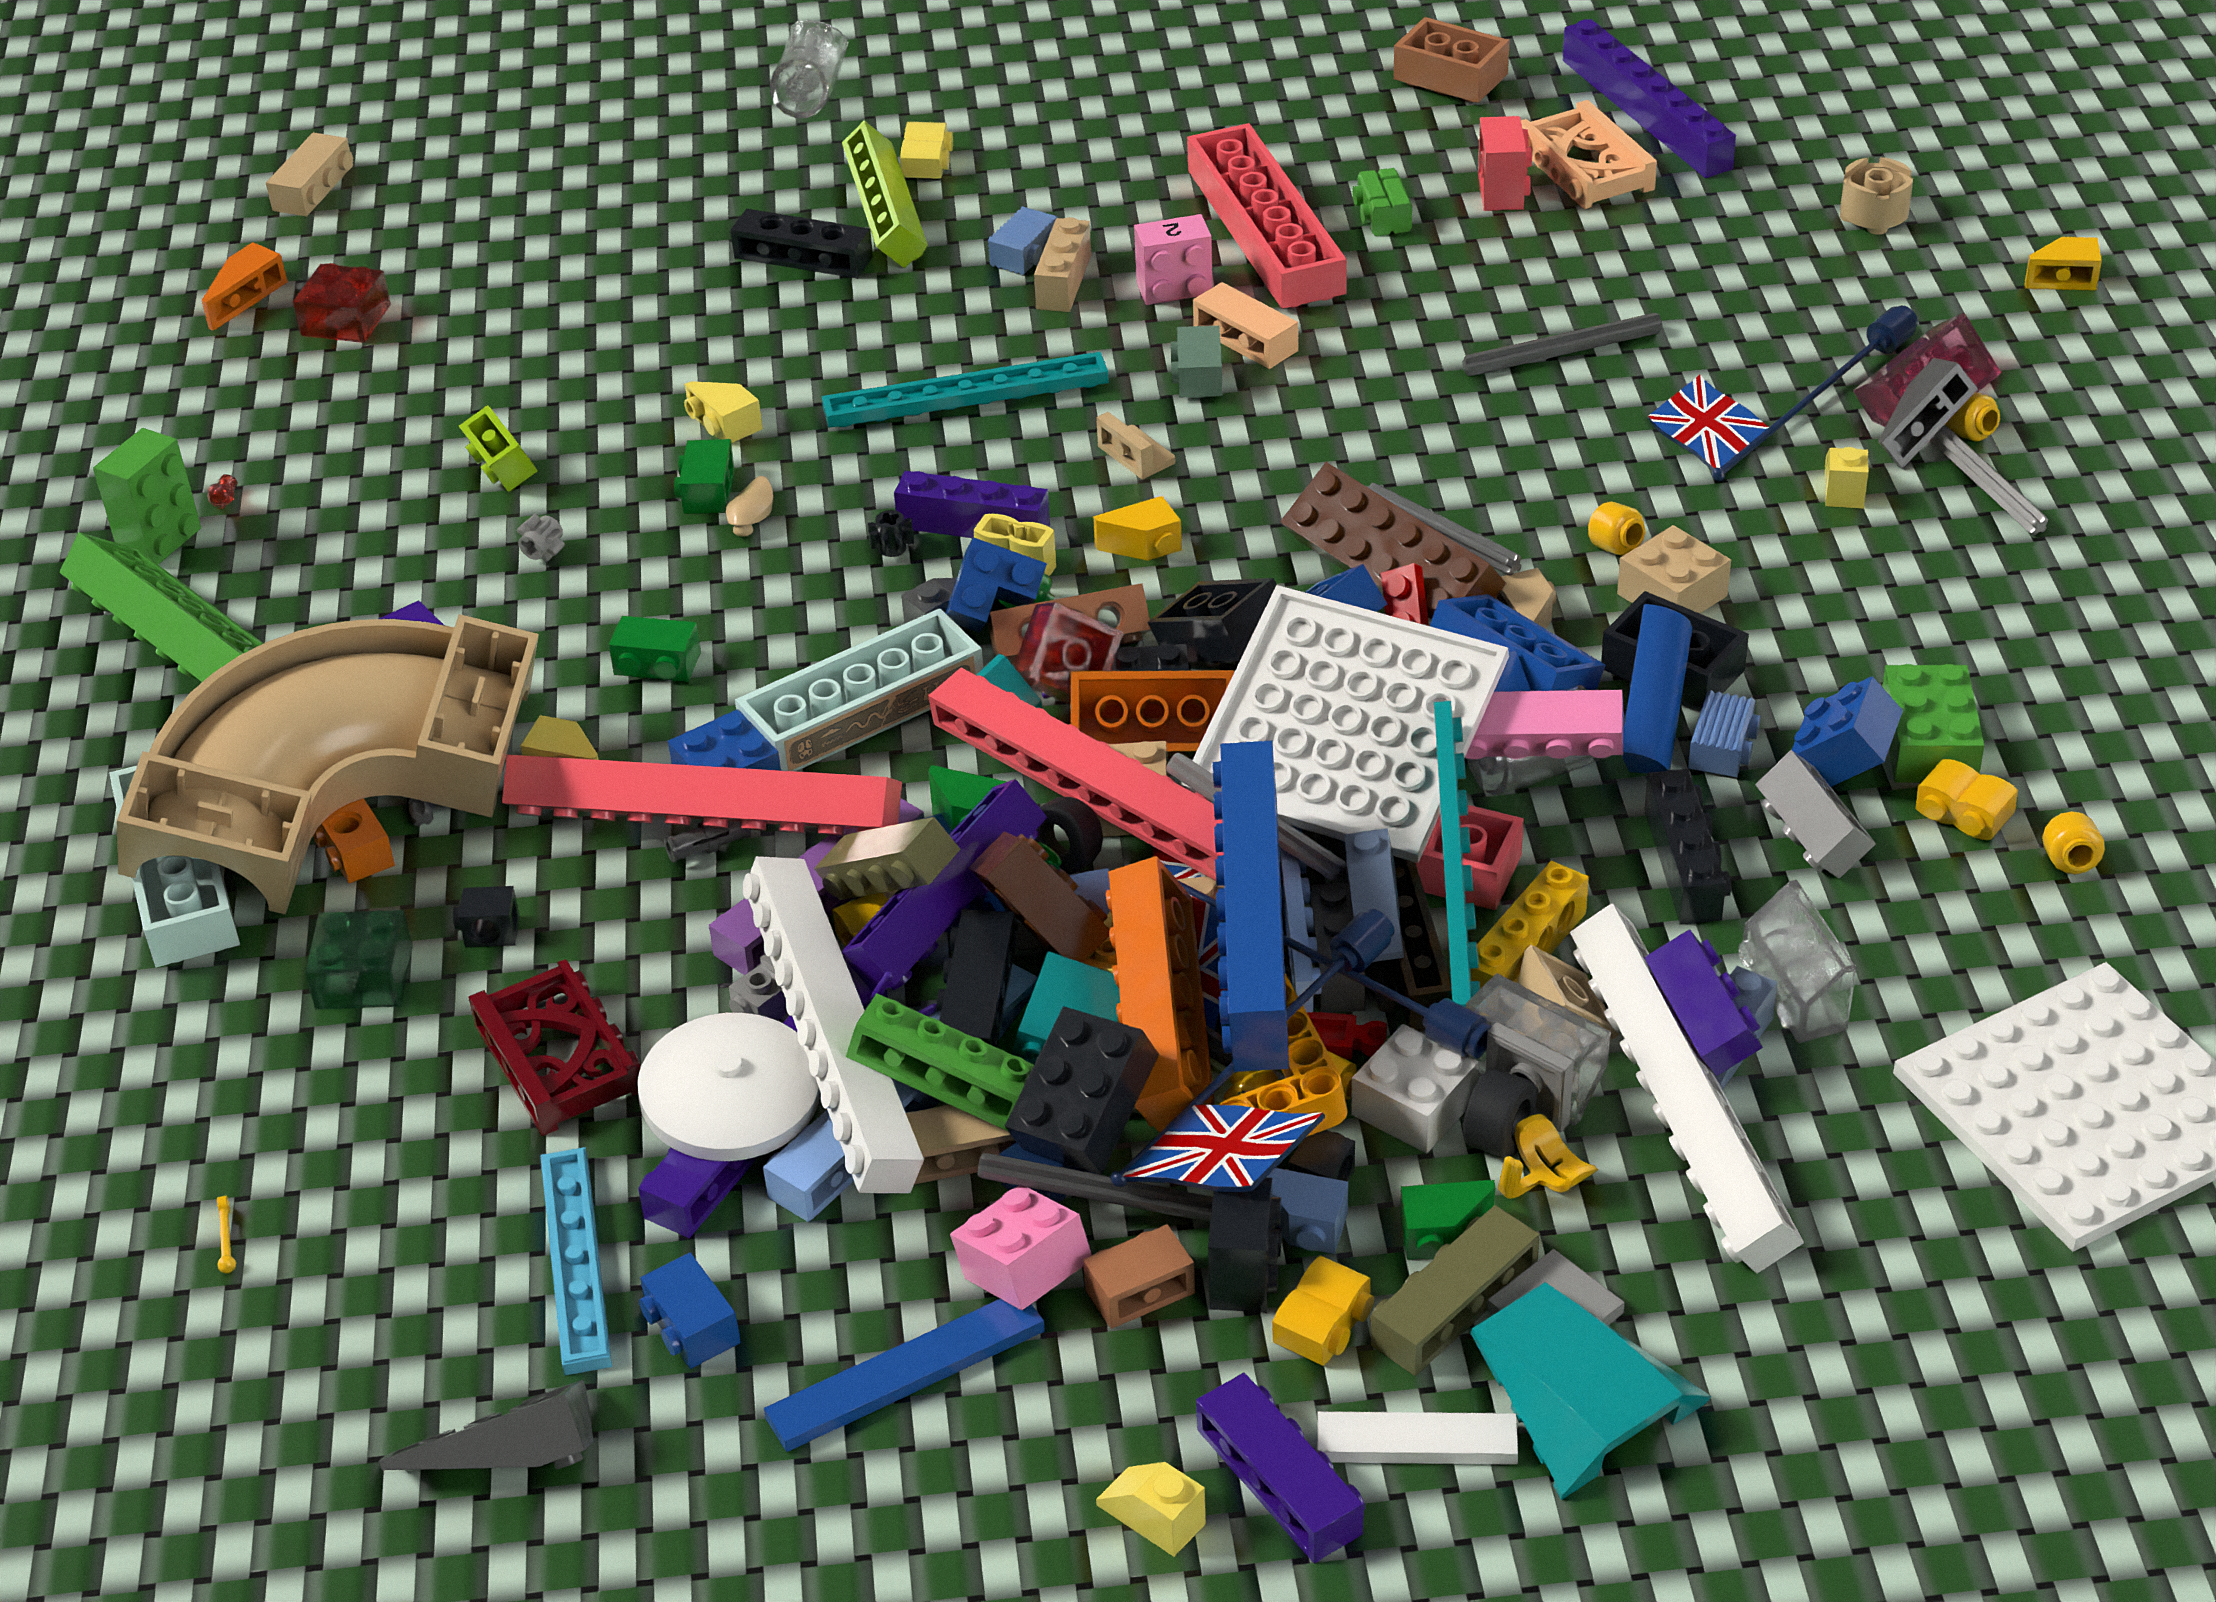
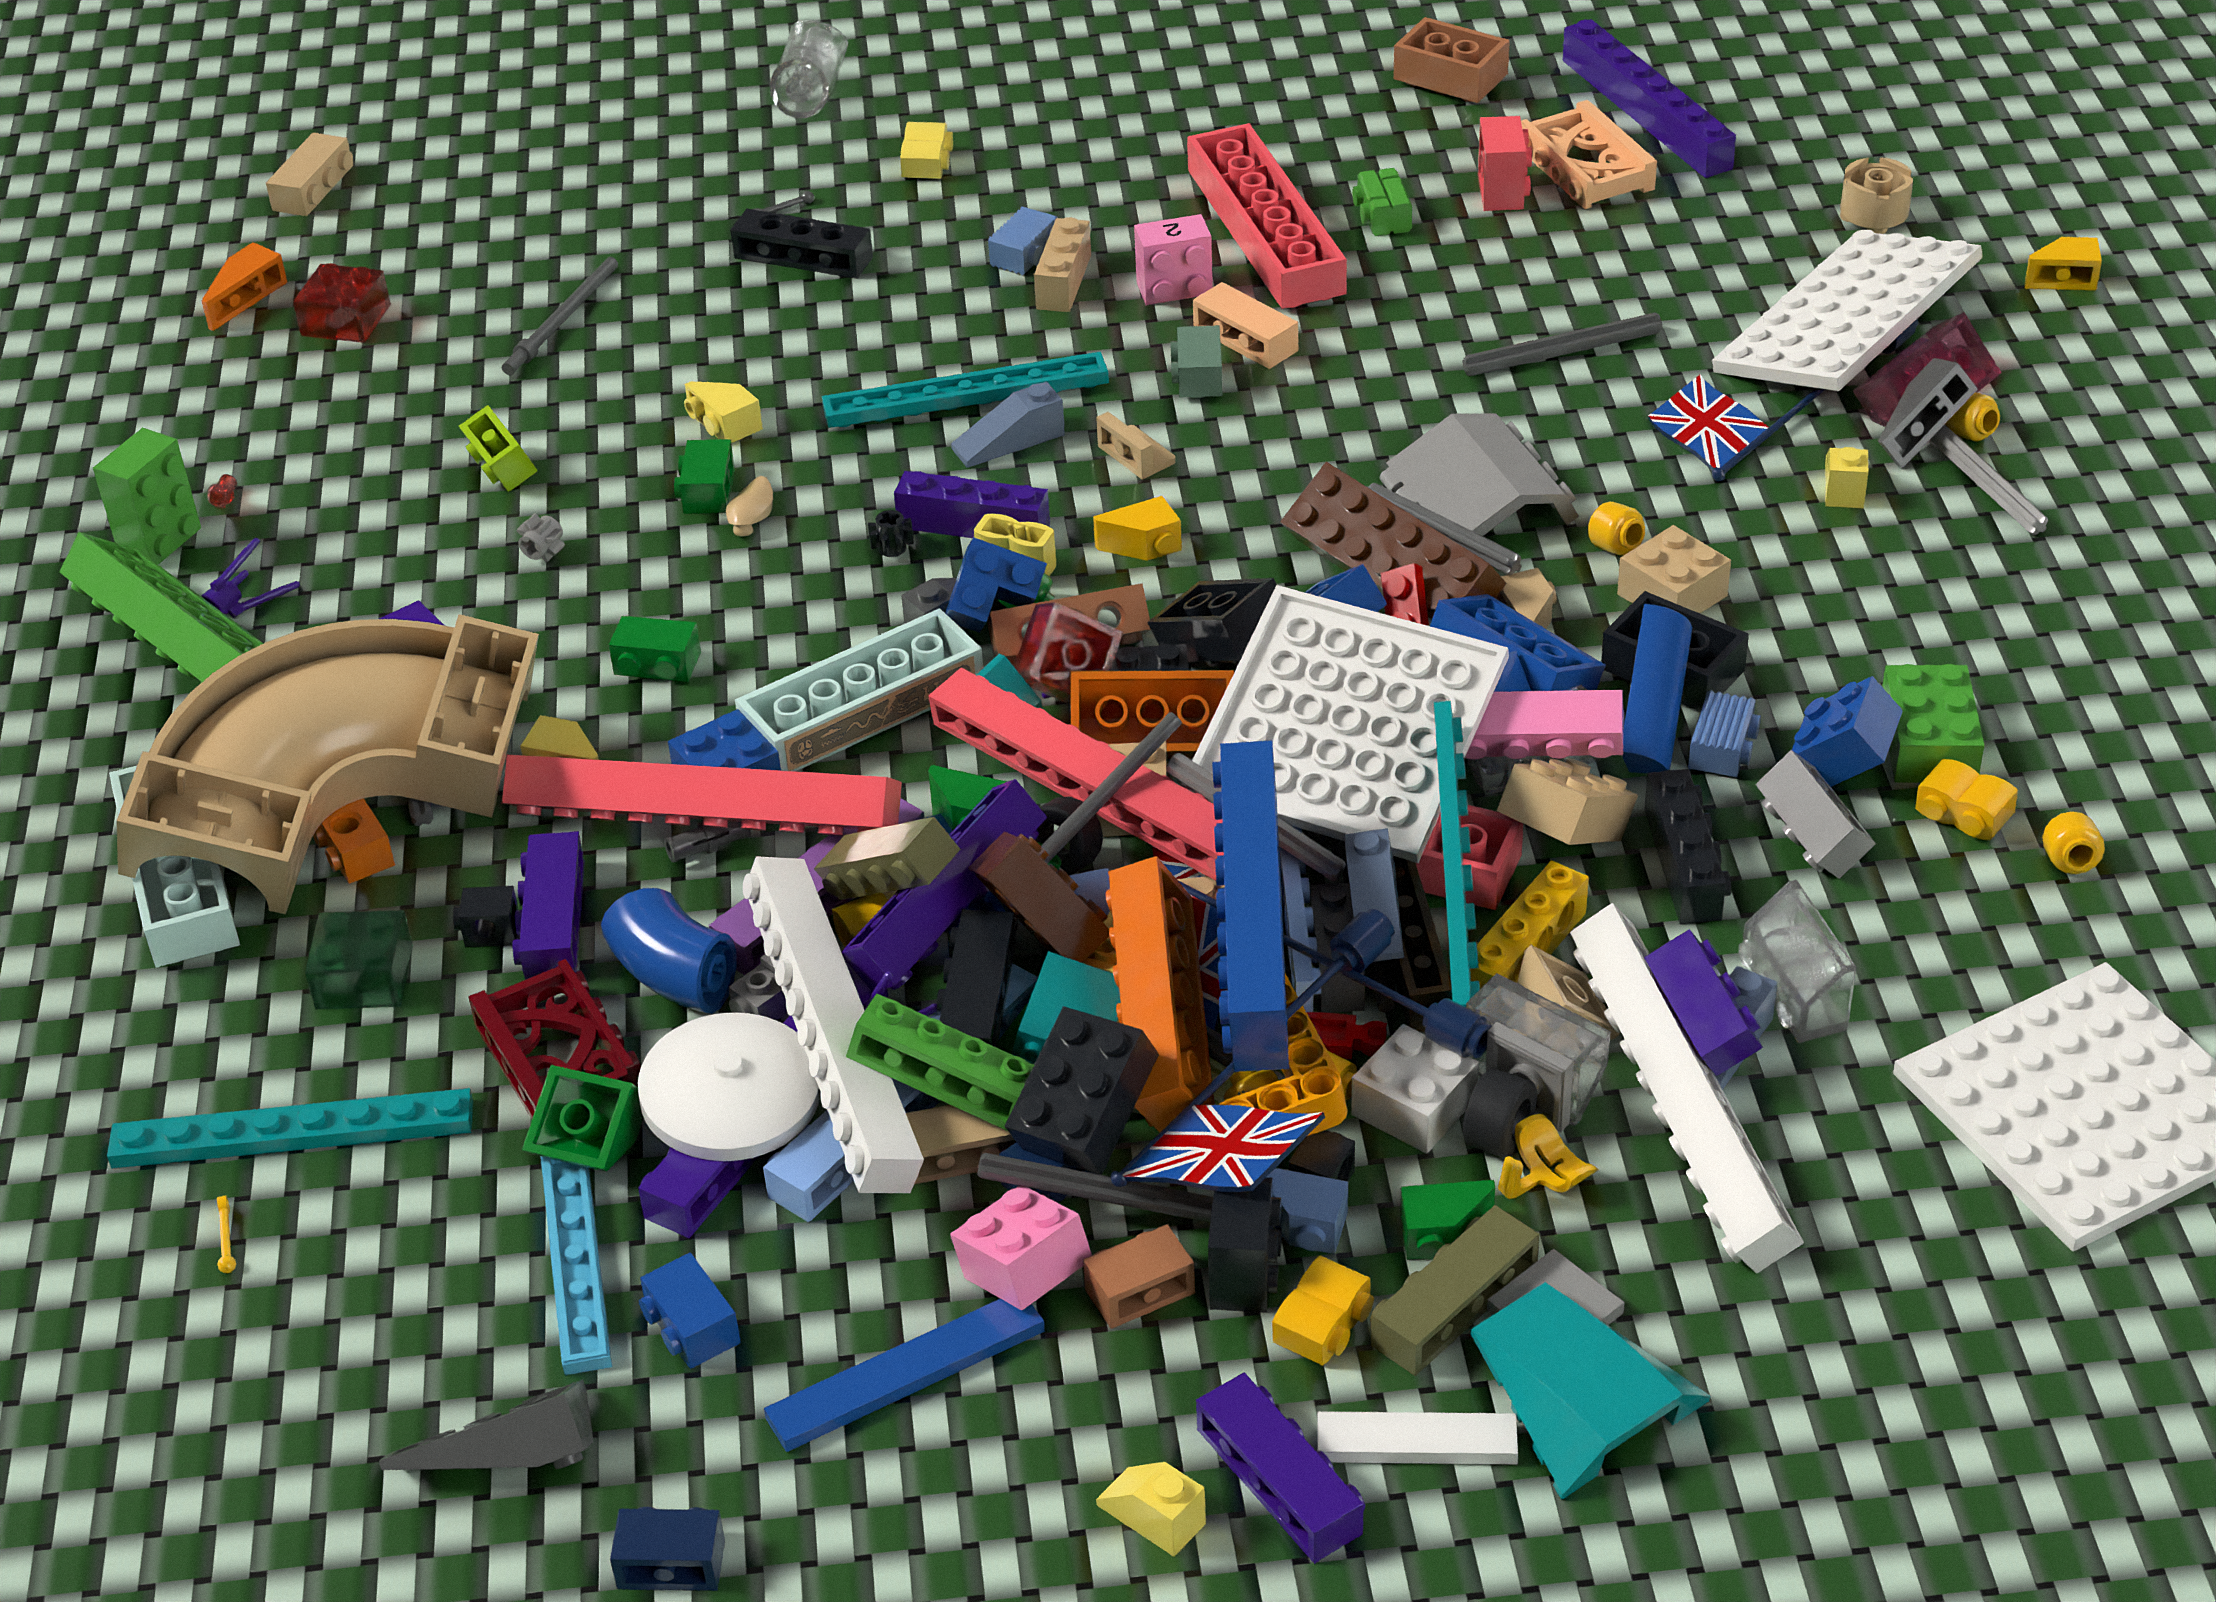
(226, 595): none -> dark purple plant
(290, 1128): none -> teal plate
(528, 348): none -> dark grey bar
(549, 903): none -> dark purple brick
(584, 1119): none -> green slope
(667, 1549): none -> dark blue brick
(670, 949): none -> blue brick
(807, 197): none -> dark grey hinge
(884, 195): lime brick -> none
(1013, 425): none -> sand blue slope
(1110, 785): none -> dark grey bar
(1476, 473): none -> light grey hinge
(1568, 801): none -> tan brick
(1847, 310): none -> white plate

